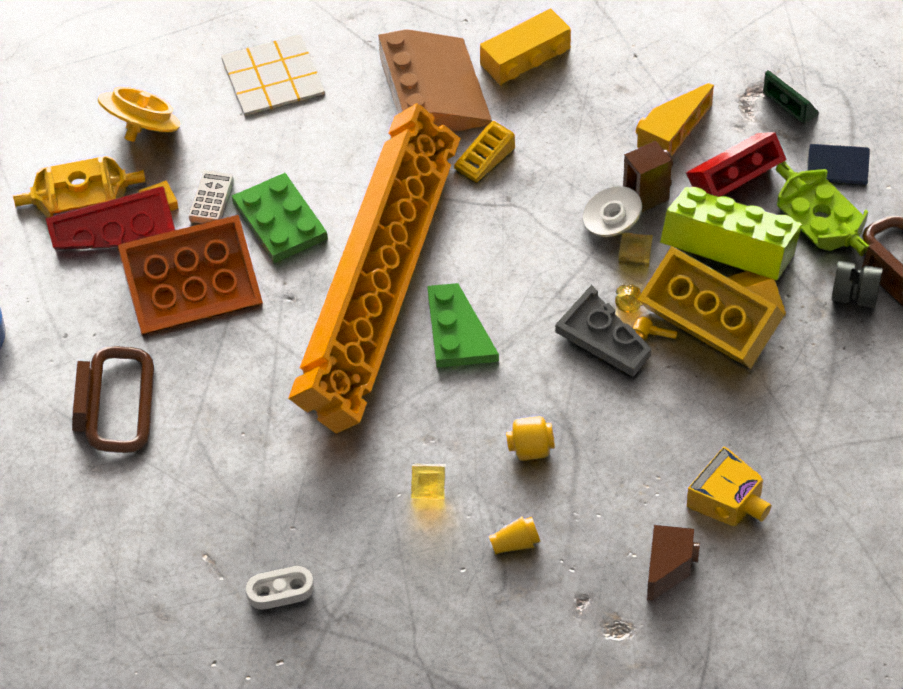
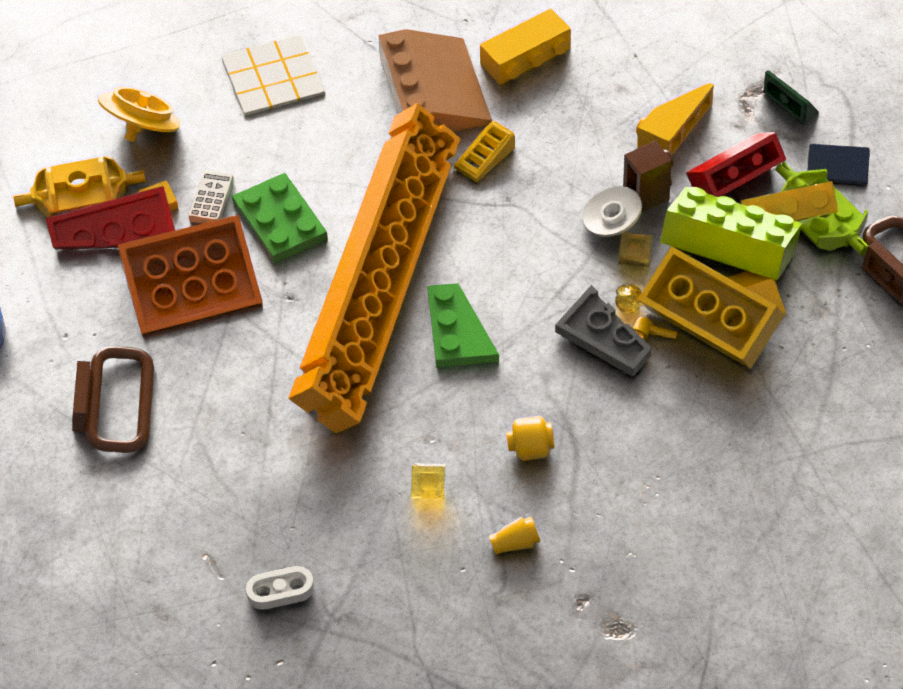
(670, 558): reddish brown slope -> none
(728, 490): yellow torso -> none
(799, 202): none -> yellow plate
(856, 284): pearl dark grey wheel -> none

